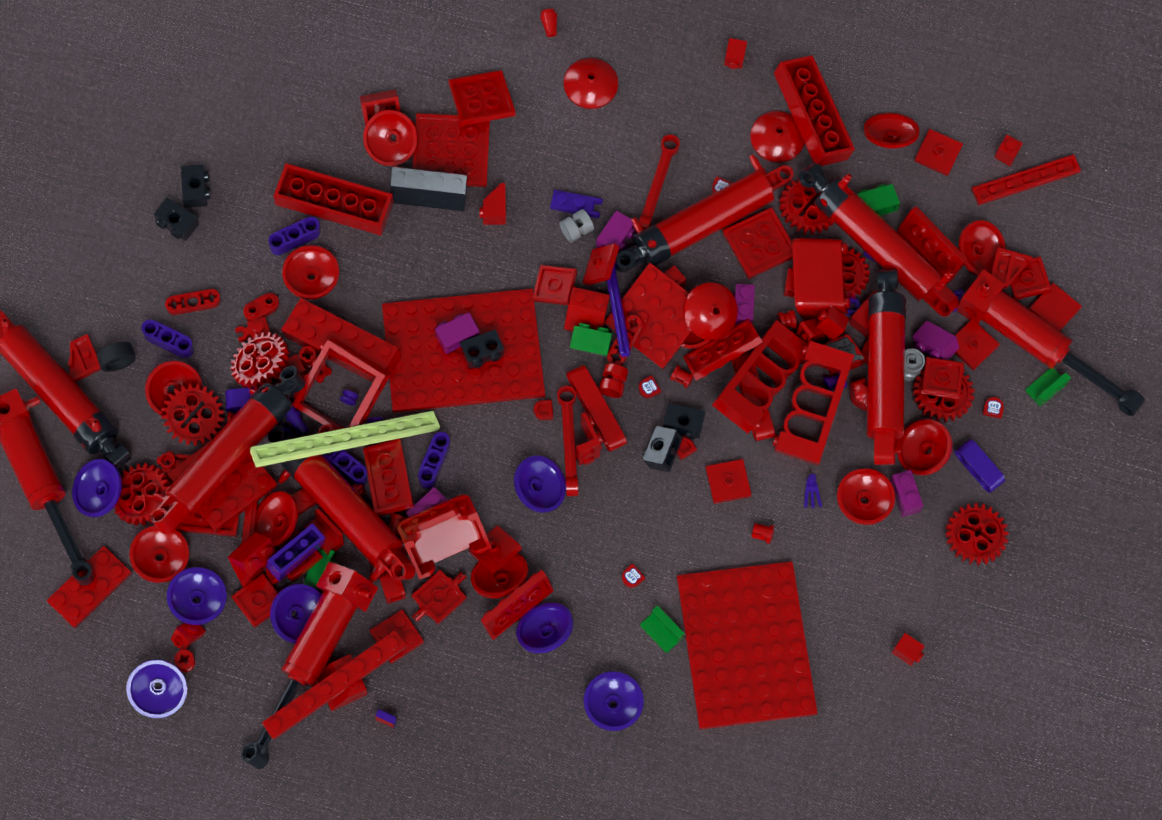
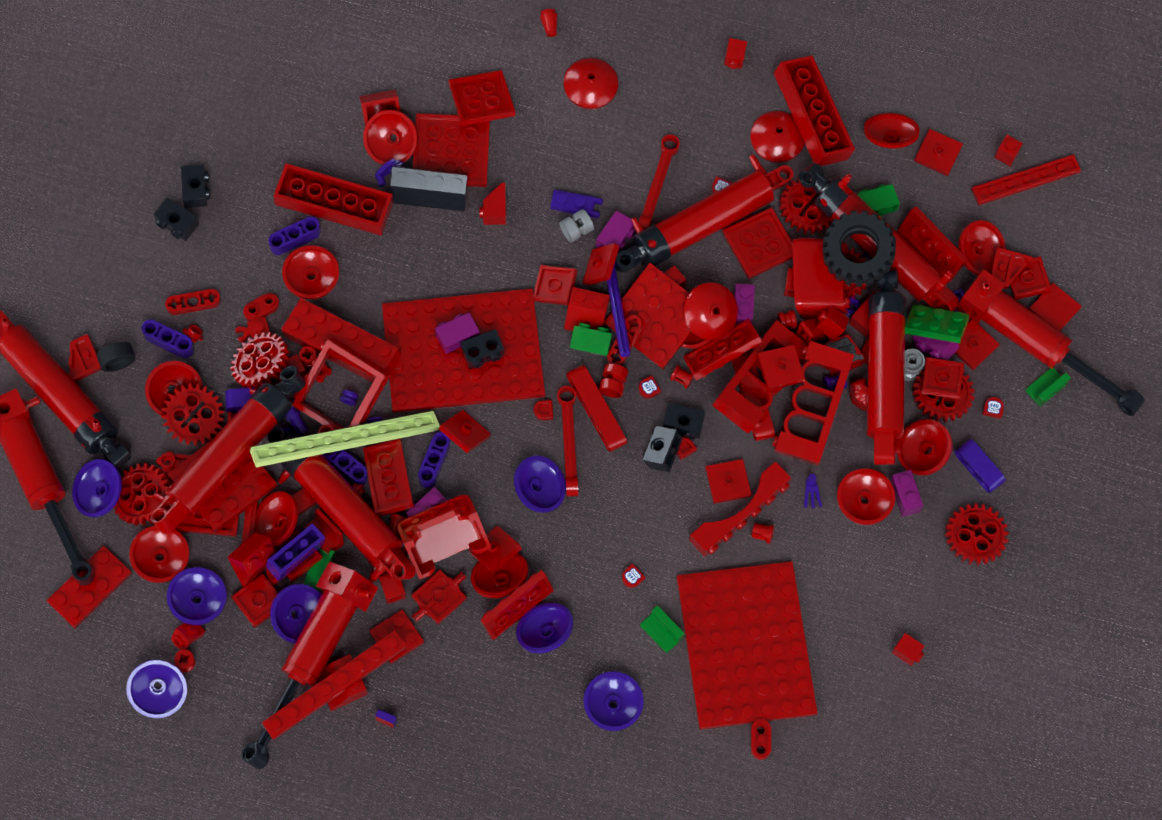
(194, 333): none -> red plate
(385, 170): none -> dark purple piece
(464, 431): none -> red plate
(589, 451): red bracket -> none
(711, 534): none -> red arch
(761, 740): none -> red plate
(780, 367): none -> red plate
(859, 224): none -> black tyre
(936, 323): none -> green plate

